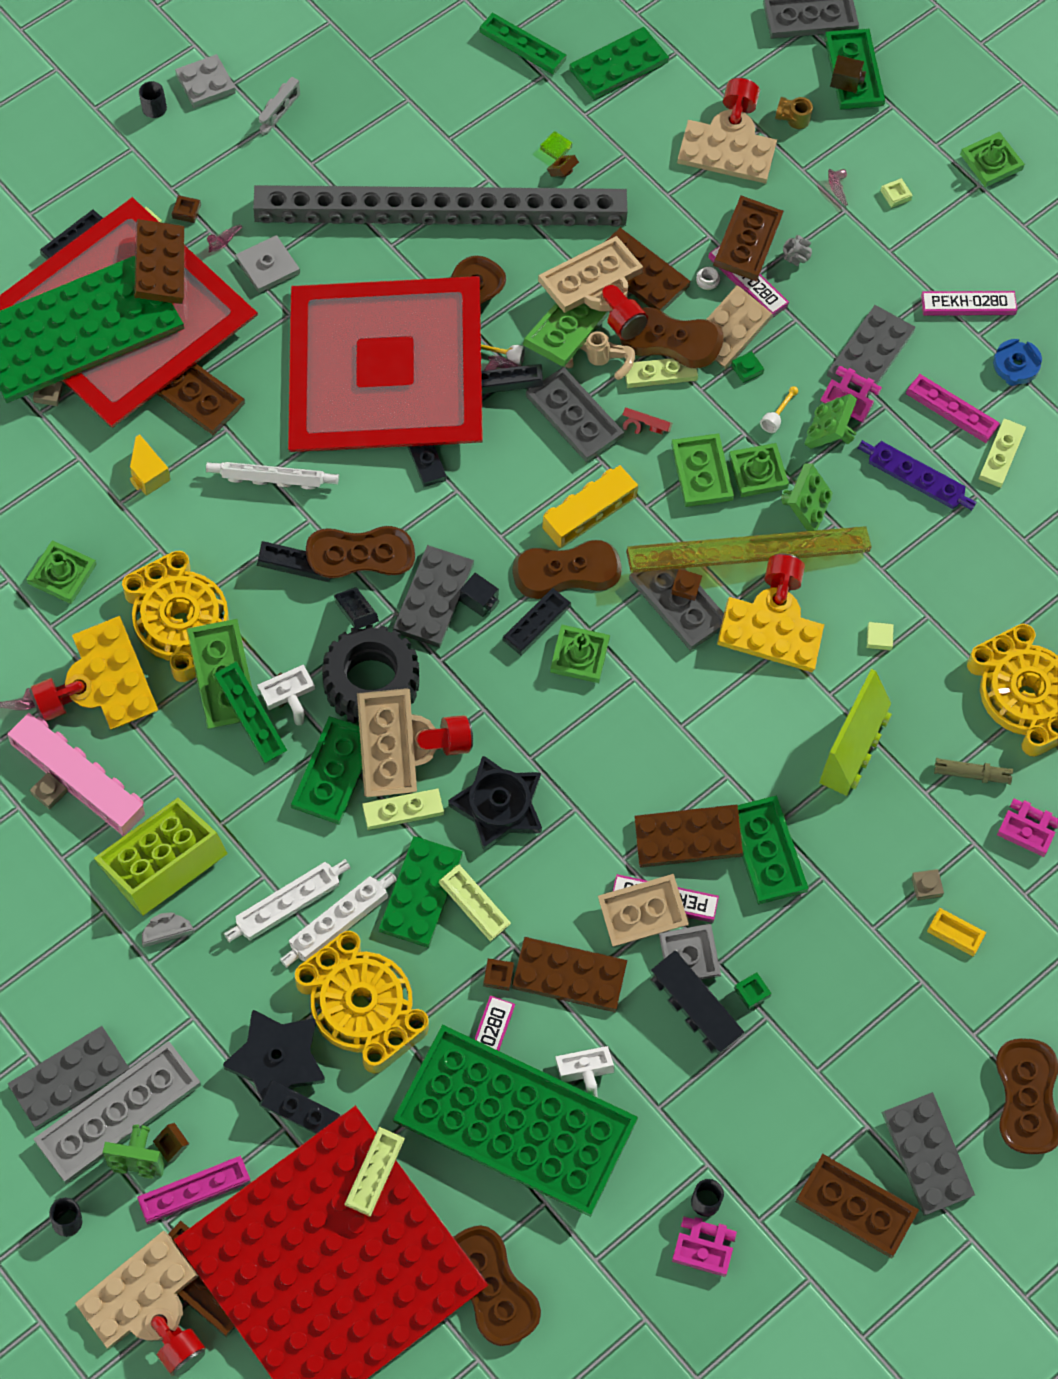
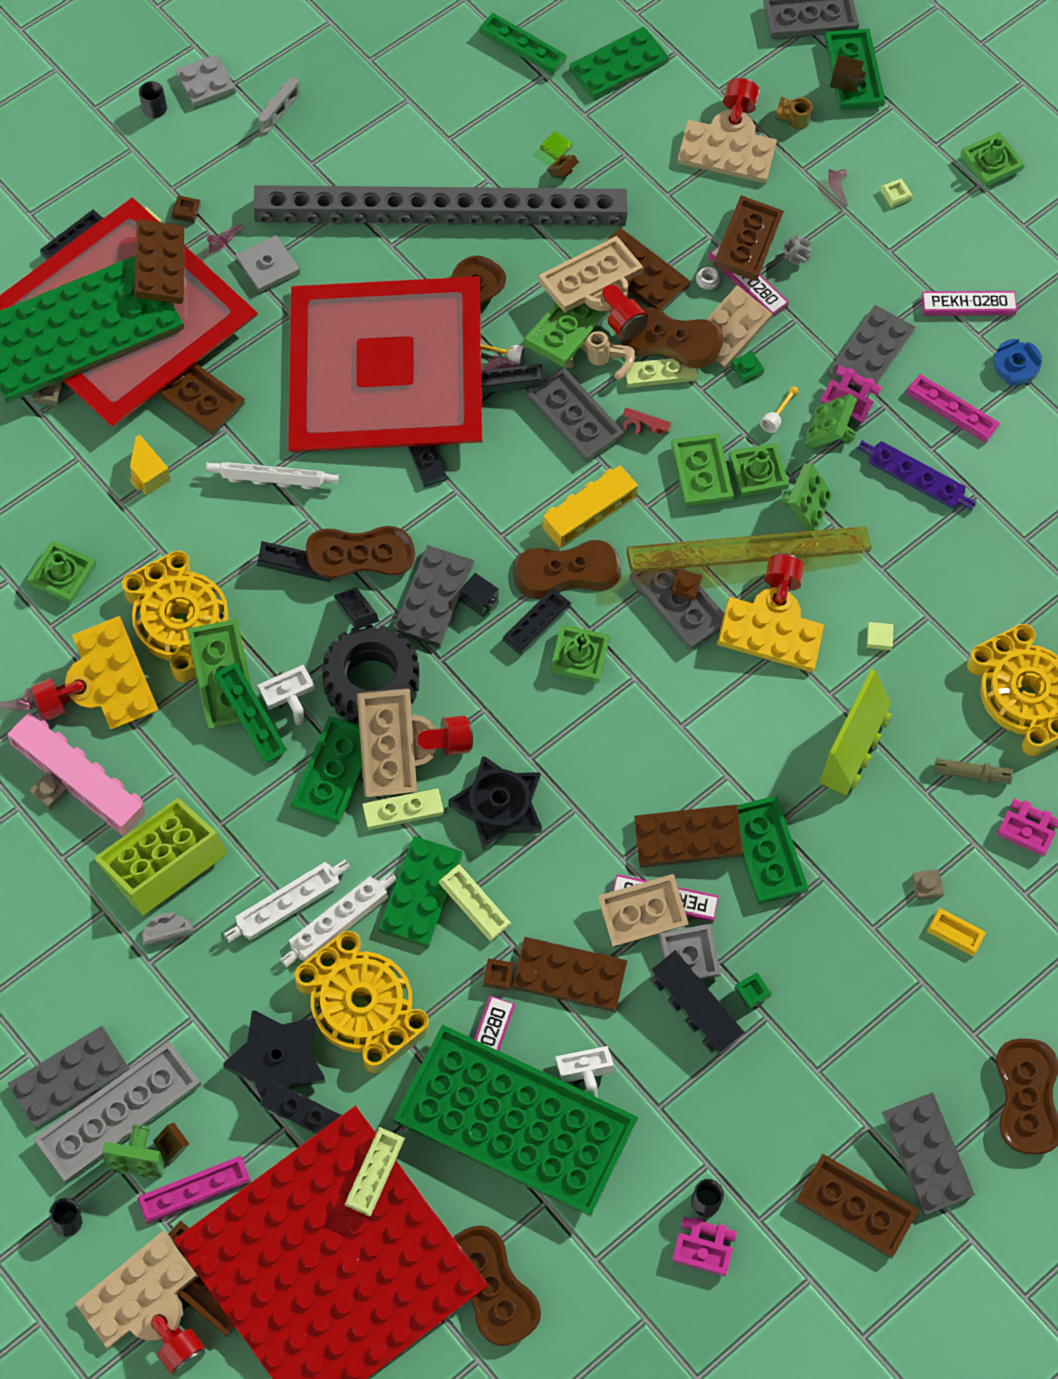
(1002, 453): yellowish green plate -> none

